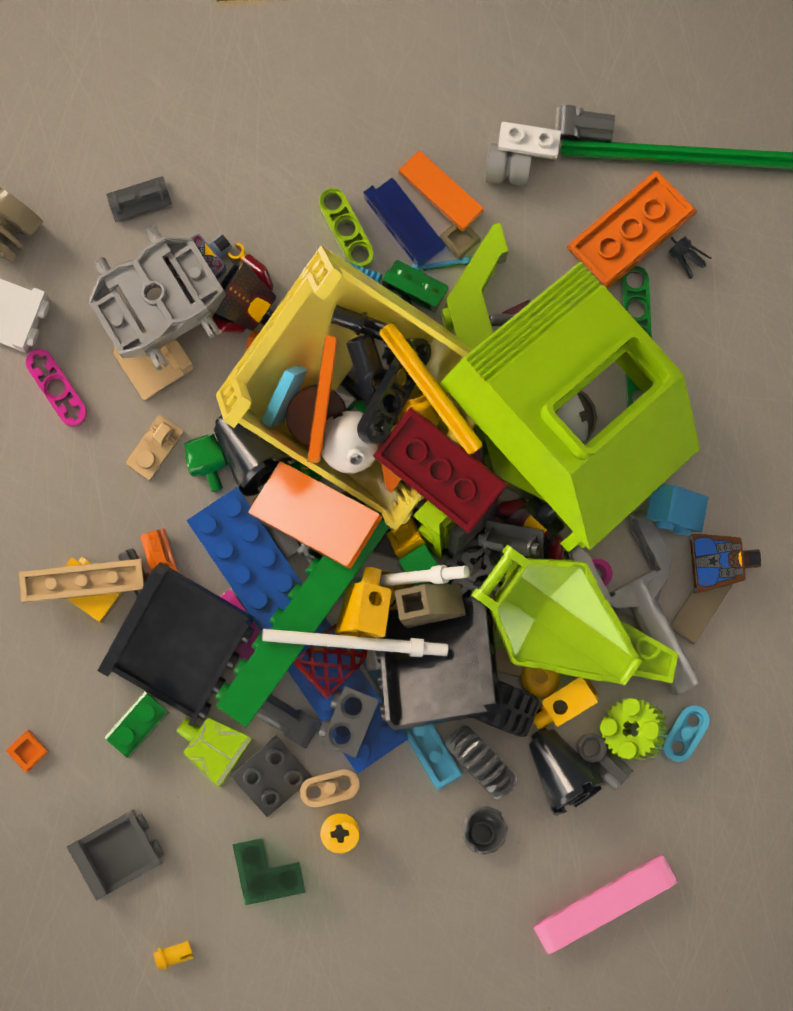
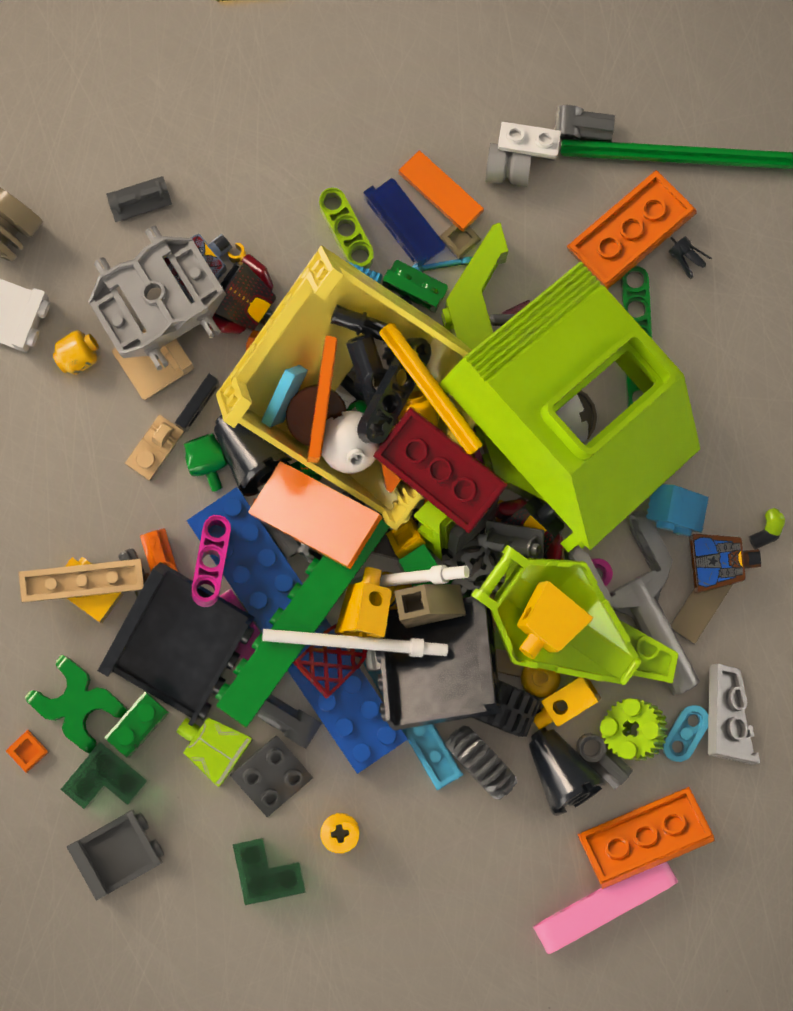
(51, 365): dark pink beam -> none
(75, 352): none -> yellow head
(76, 704): none -> green piece
(102, 770): none -> clear green brick
(172, 955): yellow pin -> none
(197, 403): none -> black tile
(211, 546): none -> dark pink beam
(329, 788): tan plate -> none
(356, 724): dark grey brick -> none
(484, 830): dark grey hair -> none
(550, 620): none -> yellow torso
(646, 837): none -> orange tile
(727, 723): none -> light grey wing
(772, 529): none -> arm

